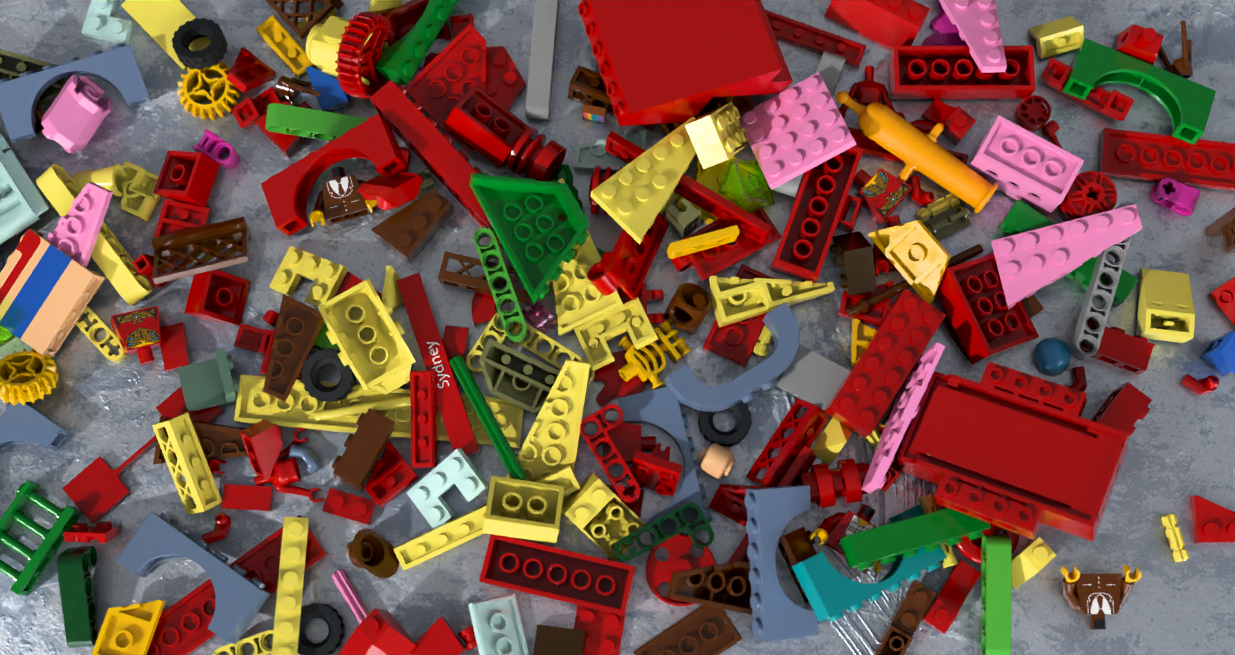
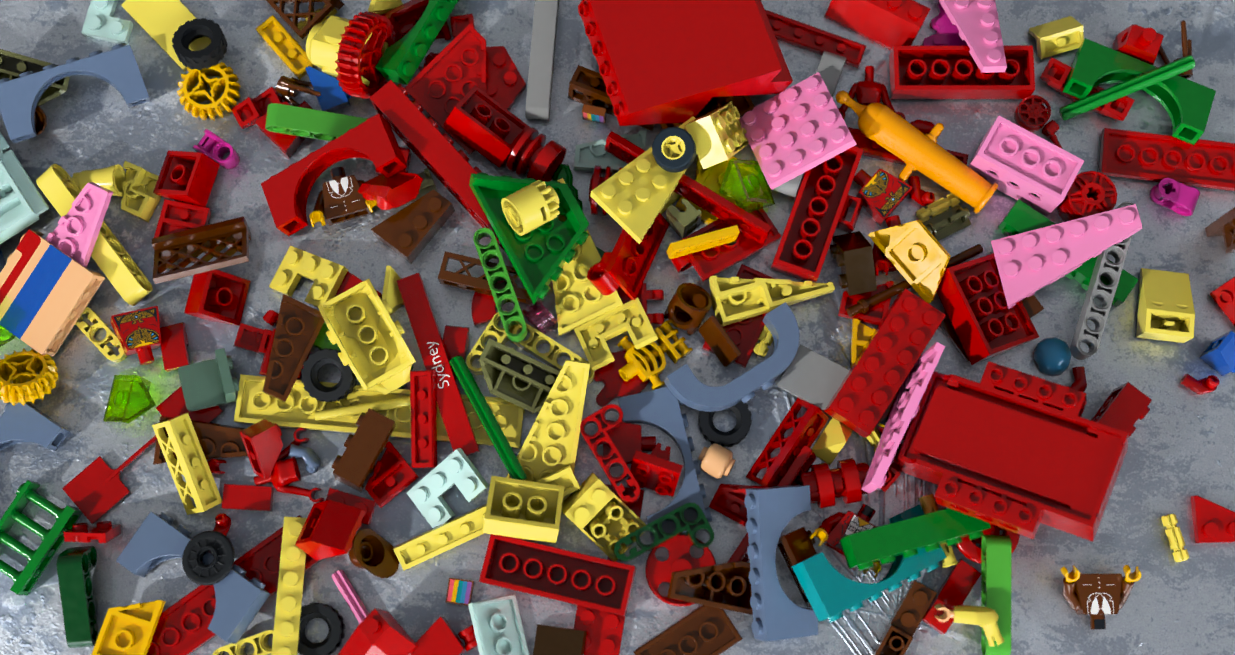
(76, 113): bright pink brick -> none
(128, 399): none -> clear neon green slope
(144, 266): red piece -> none
(220, 566): none -> black wheel
(249, 72): red wing -> none
(329, 529): none -> red slope
(459, 591): none -> tile
(530, 207): none -> light yellow gear
(673, 141): none -> black wheel
(719, 341): none -> reddish brown slope
(955, 120): red arch -> none
(974, 615): none -> light yellow arm
(1029, 561): light yellow slope -> none
(1122, 350): red brick -> none
(1127, 87): none -> green axle

